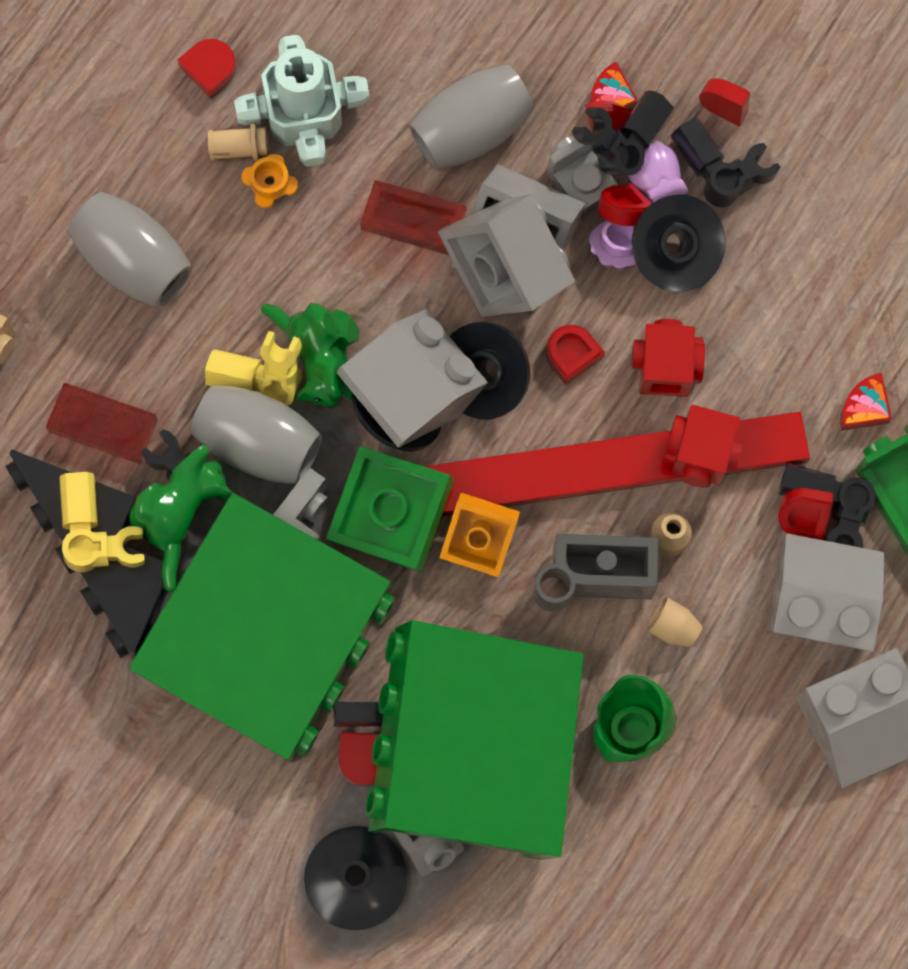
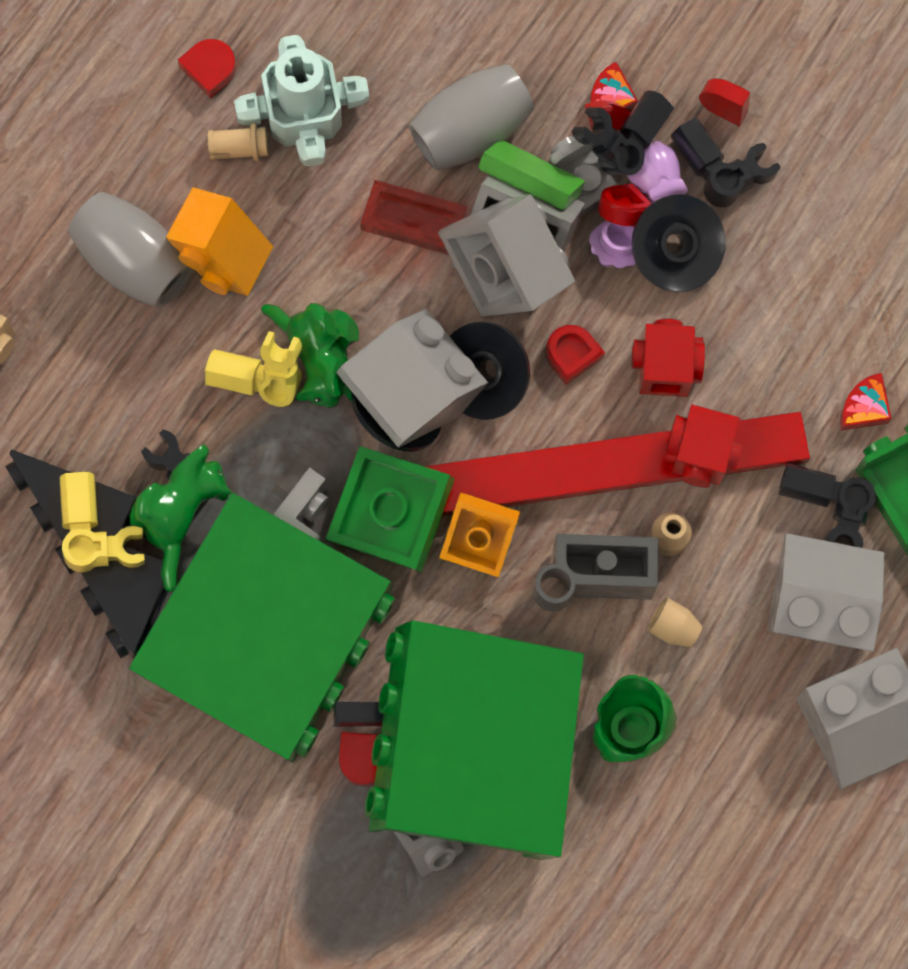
(101, 423): clear red plate -> none
(219, 242): none -> light orange brick
(255, 434): light grey piece -> none
(269, 167): light orange plate -> none
(359, 905): black dish -> none
(531, 174): none -> bright green tile
(805, 512): red tile -> none

